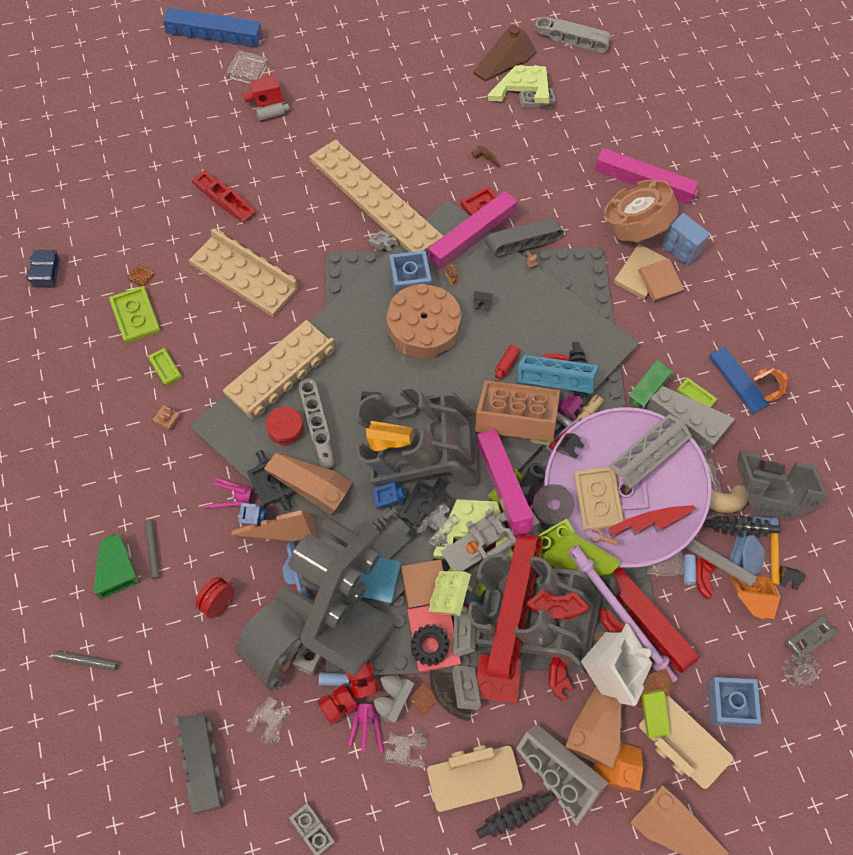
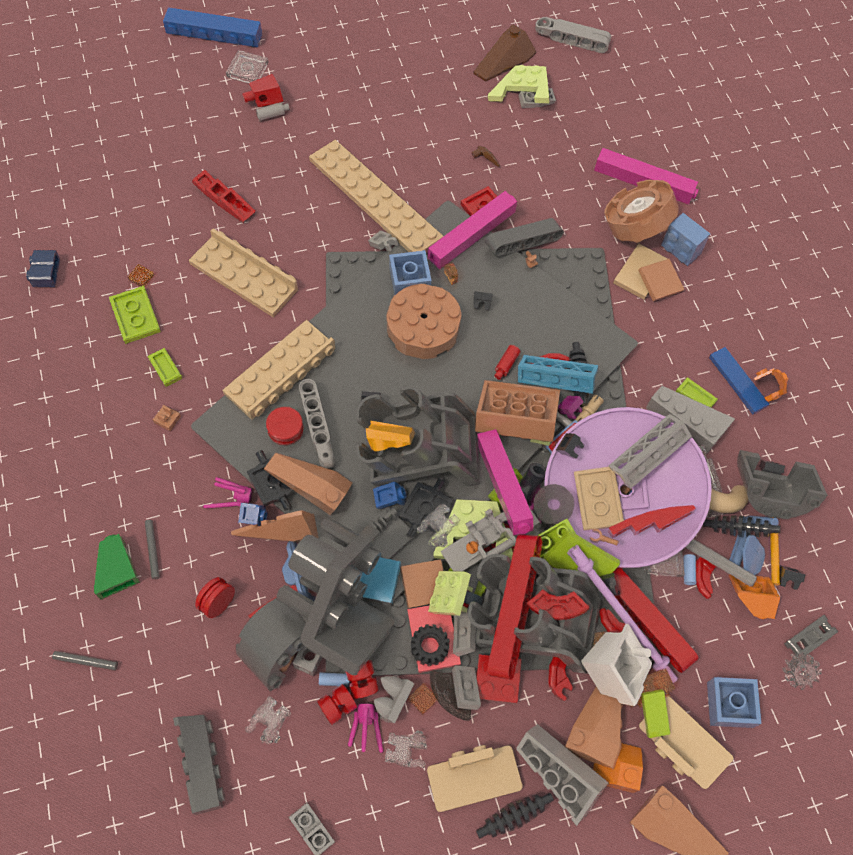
(656, 377): green slope -> none

